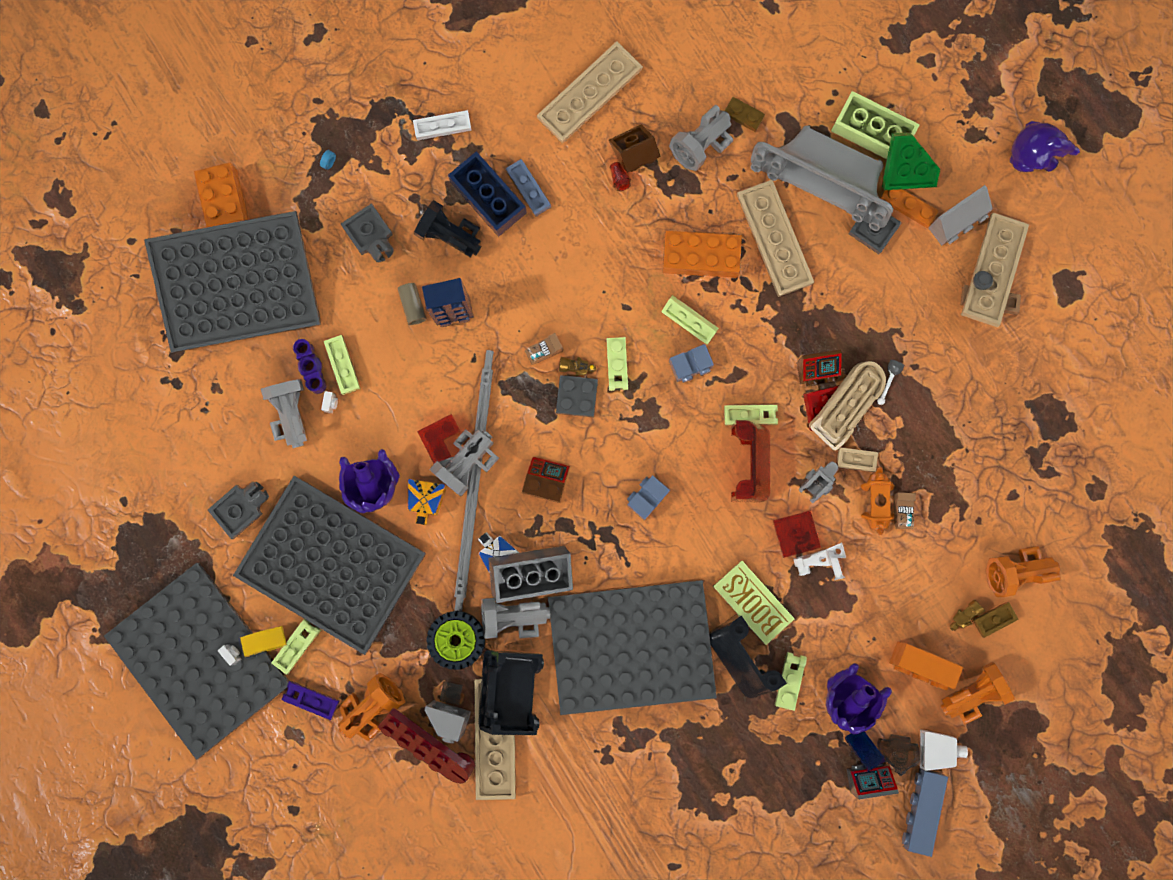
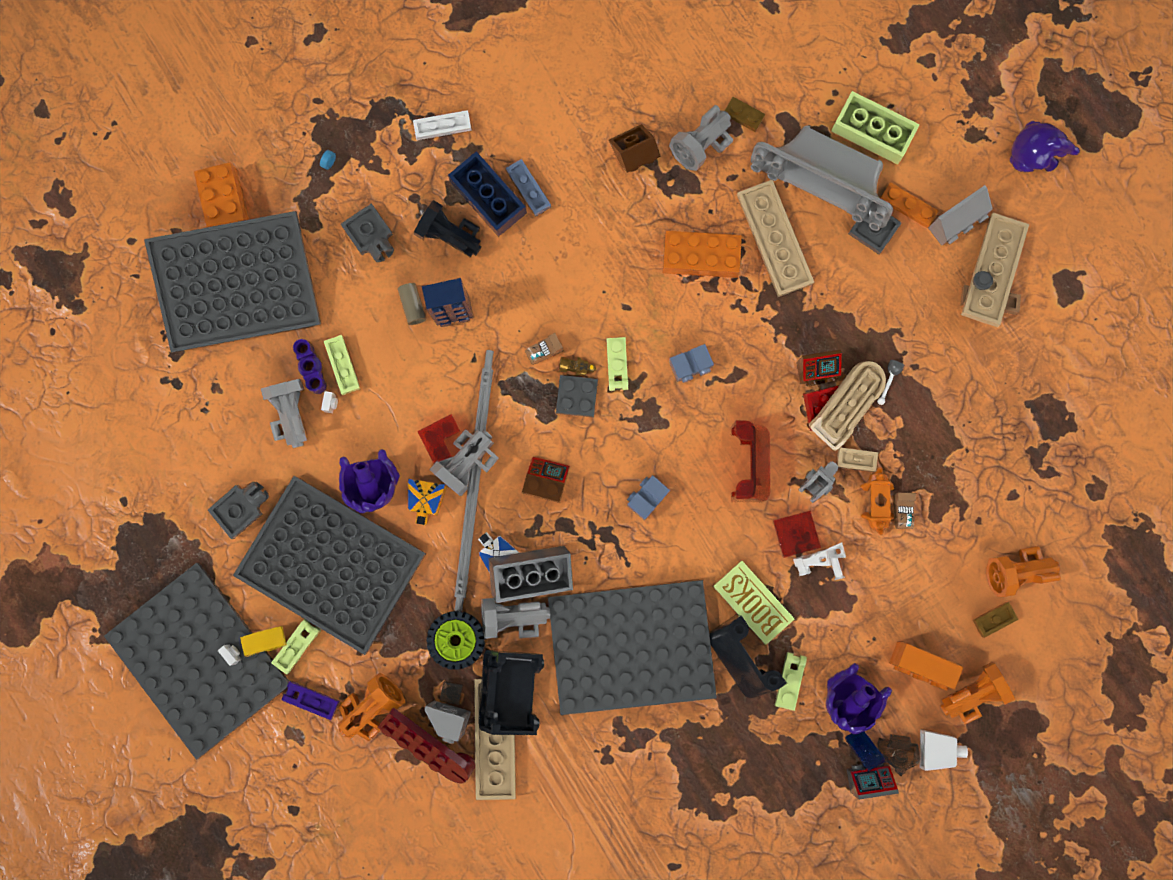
(589, 92): tan plate -> none
(620, 179): clear red cone -> none
(689, 320): yellowish green plate -> none
(750, 413): yellowish green plate -> none
(908, 165): green plate -> none
(925, 812): sand blue brick -> none
(964, 618): pearl gold piece -> none

